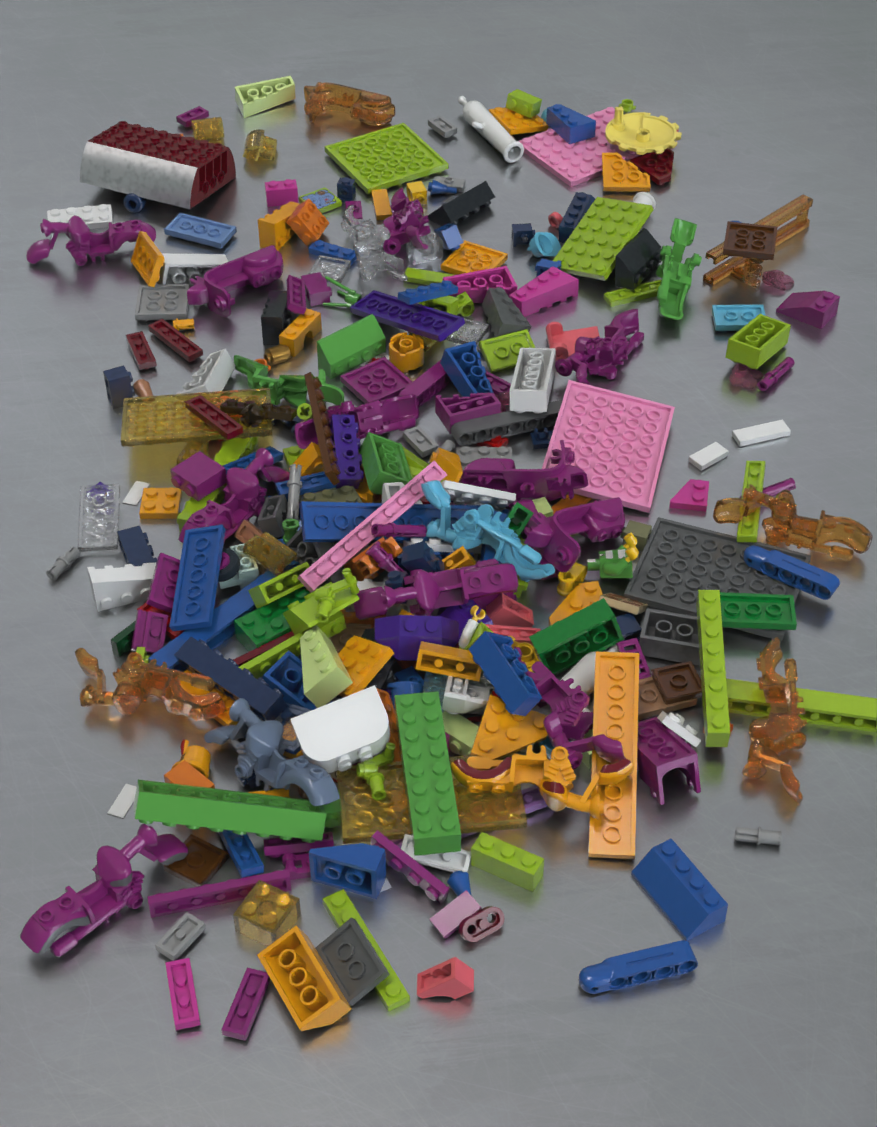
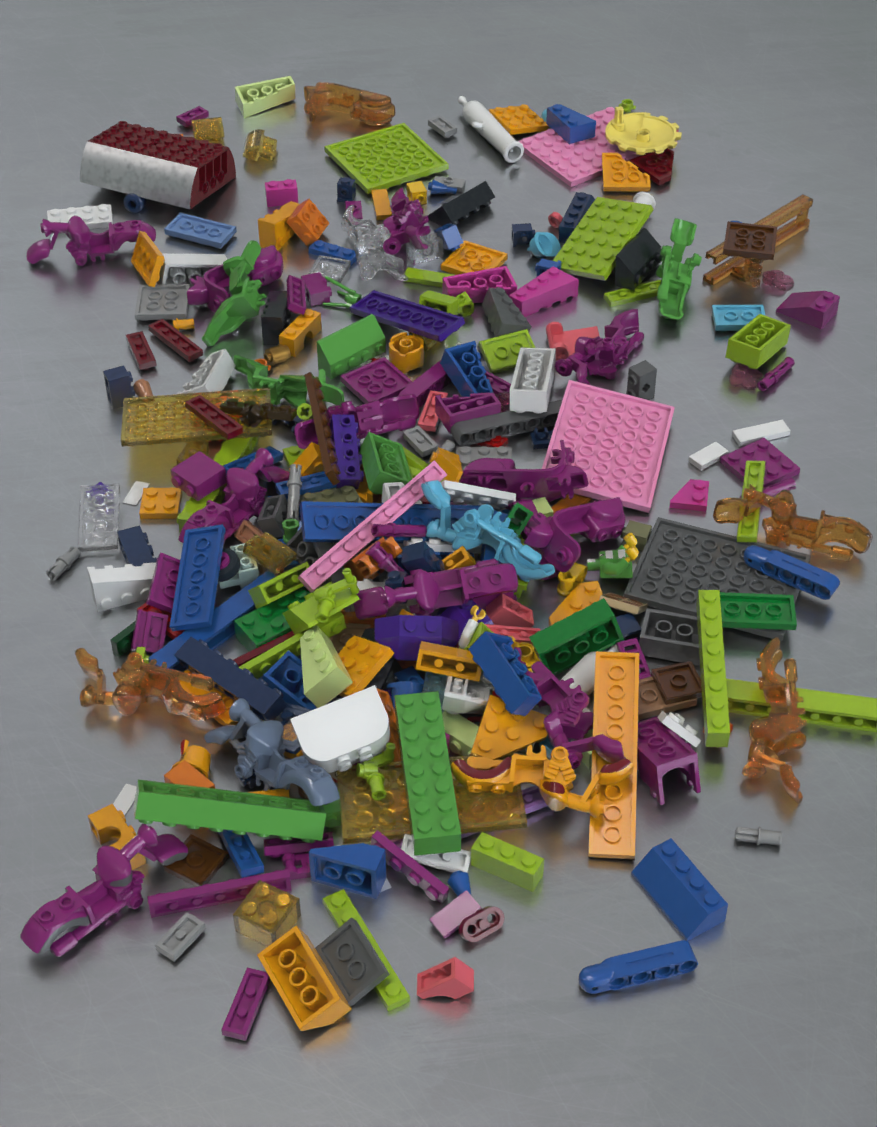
(110, 825): none -> light orange arch
(182, 994): dark pink plate -> none
(245, 297): none -> bright green piece
(322, 199): tile -> none
(429, 292): blue plate -> none
(429, 420): none -> coral plate
(469, 332): clear plate -> none
(523, 103): lime brick -> none
(642, 380): none -> dark grey brick
(777, 467): none -> magenta plate

